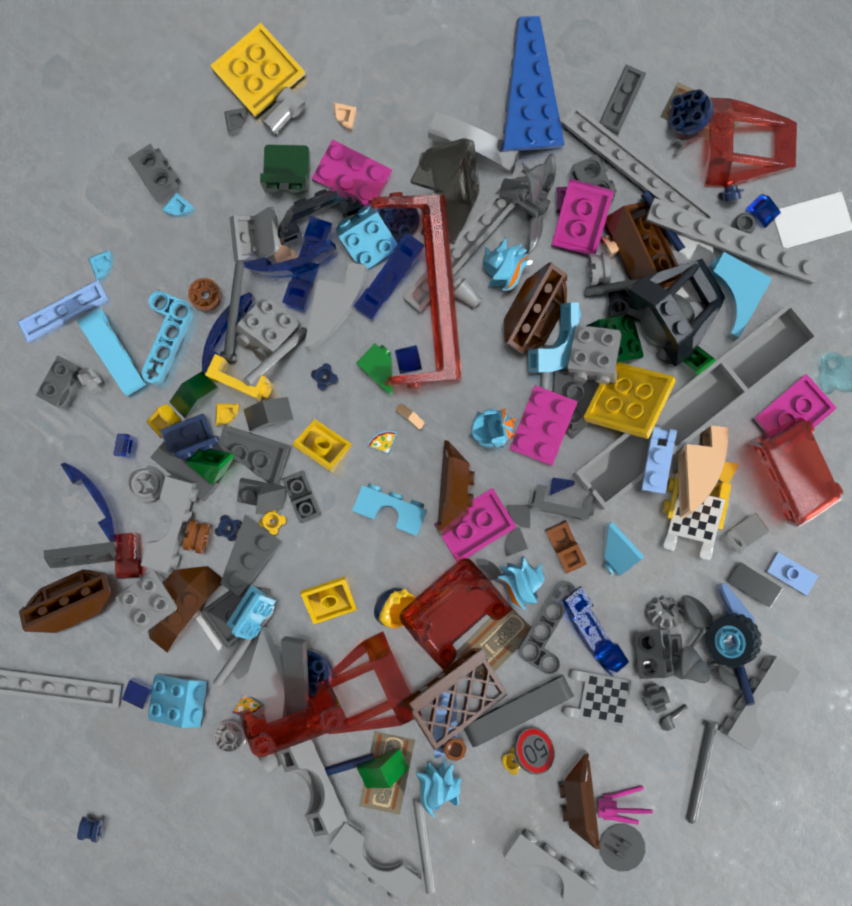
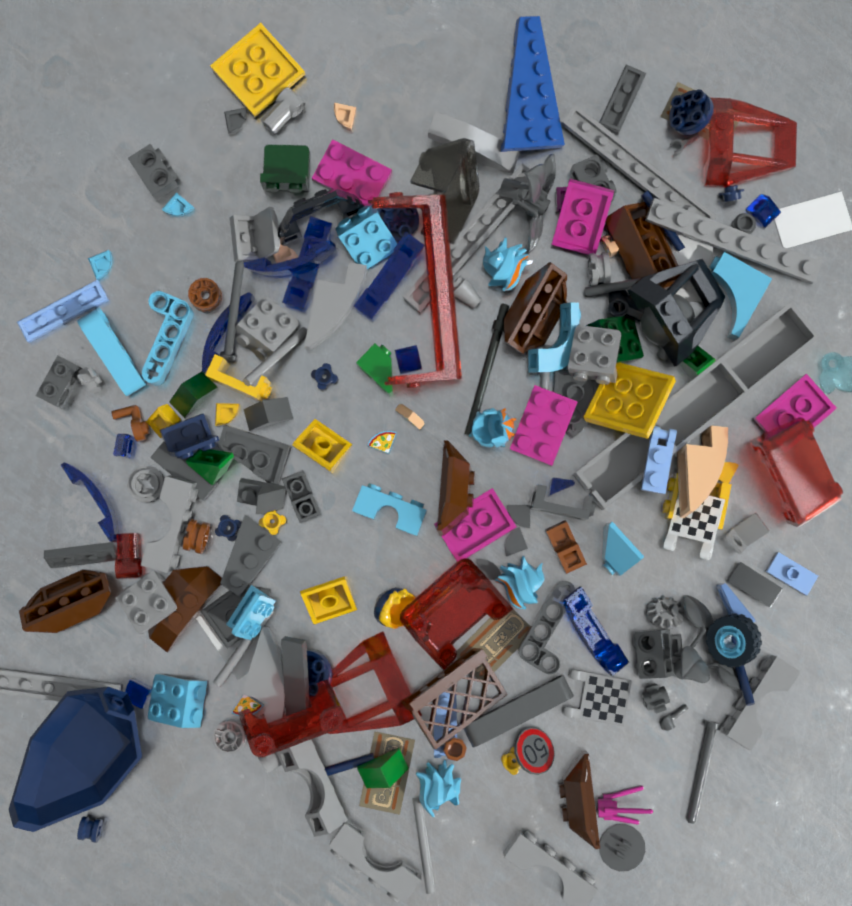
(76, 758): none -> dark blue panel
(139, 428): none -> dark orange plate
(498, 329): none -> pearl dark grey bar

